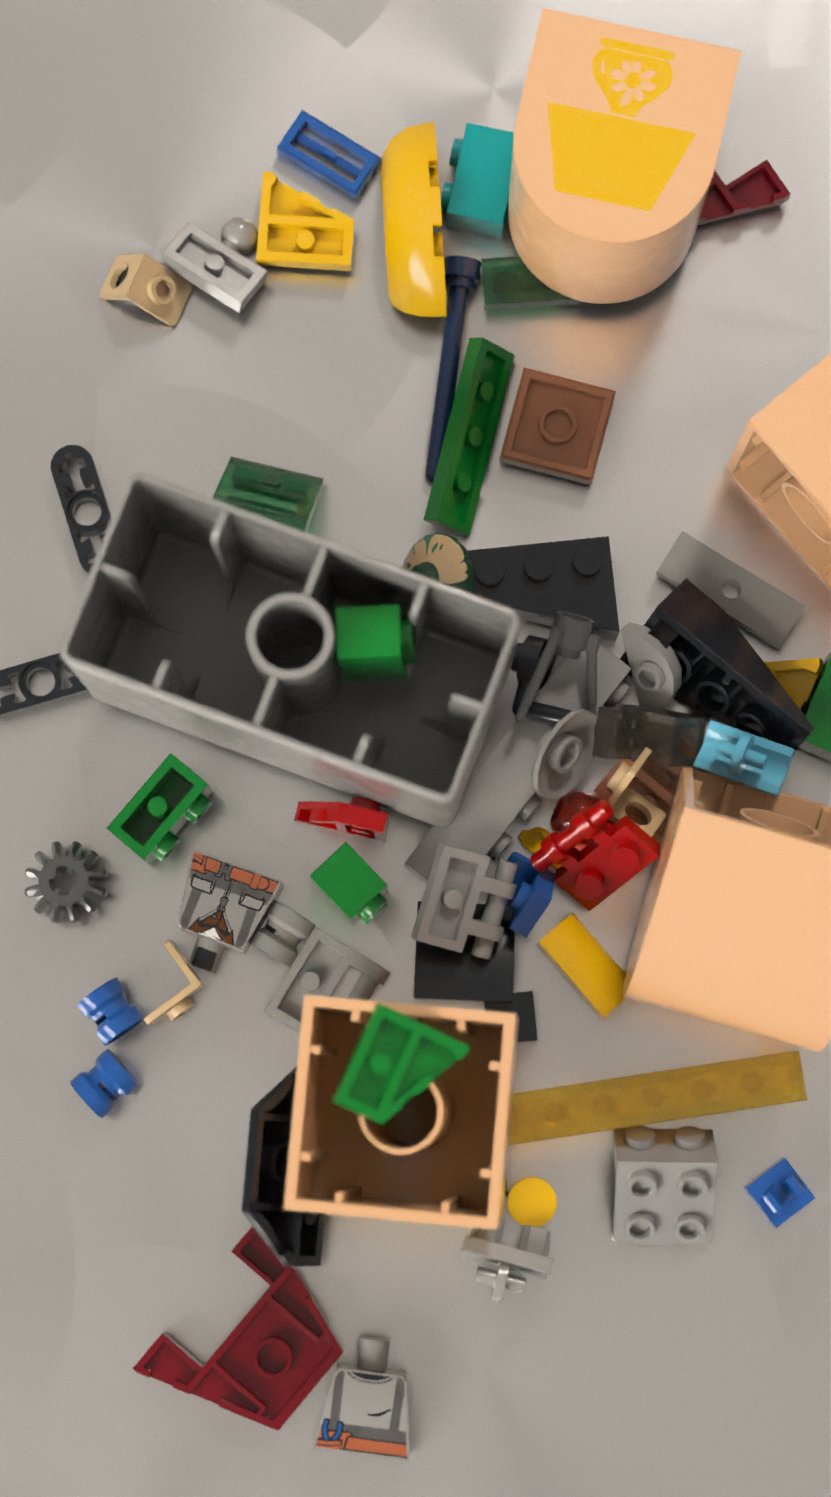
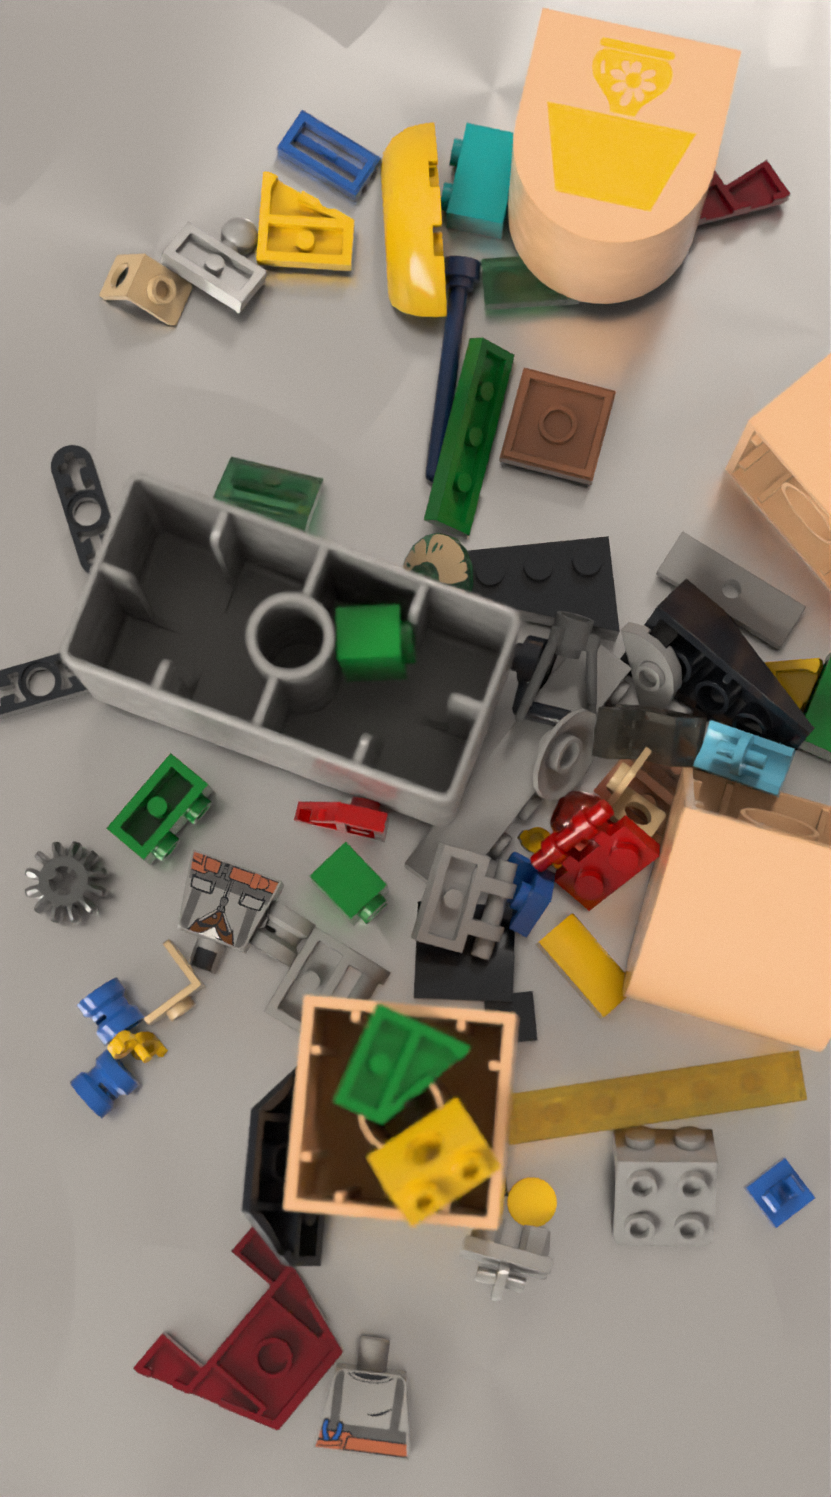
(140, 1045): none -> yellow piece
(434, 1162): none -> yellow brick

